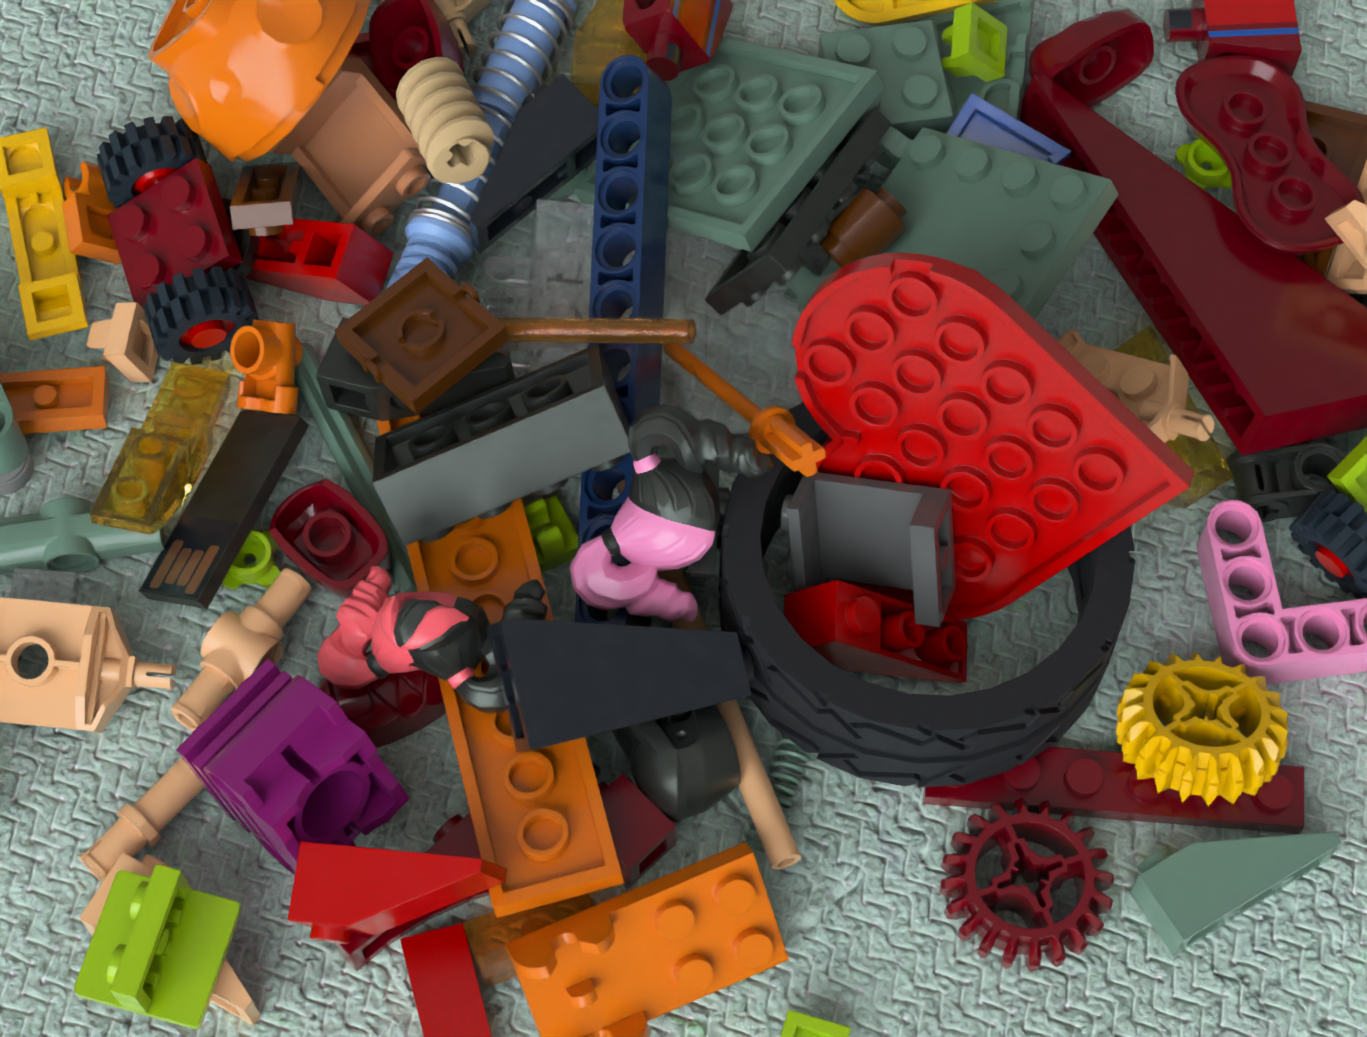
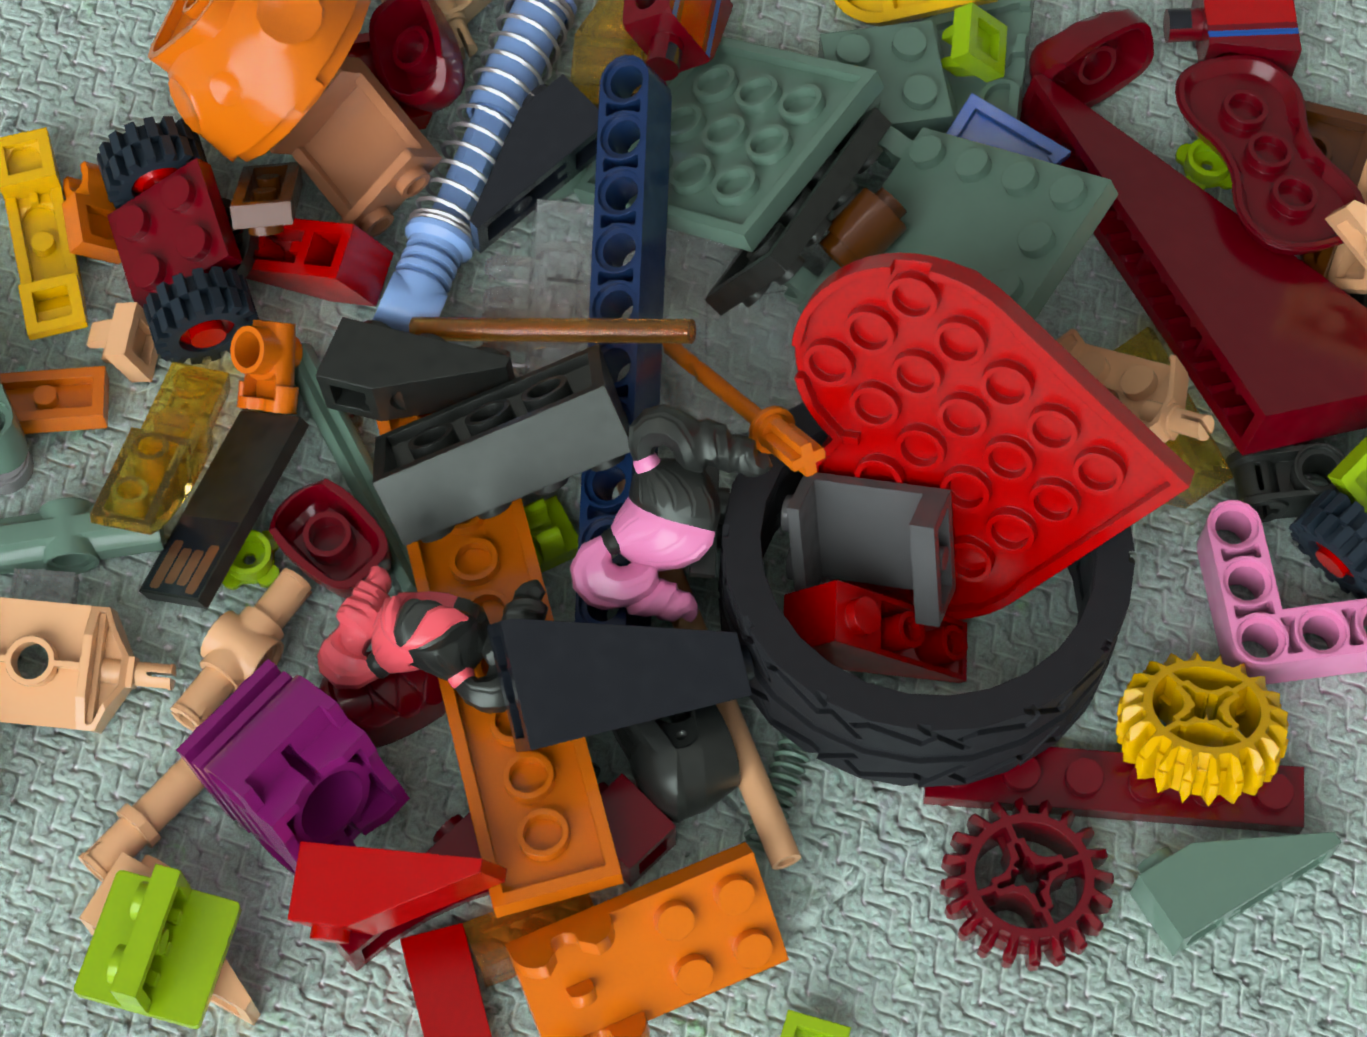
(422, 335): reddish brown plate -> none
(445, 120): tan piece -> none

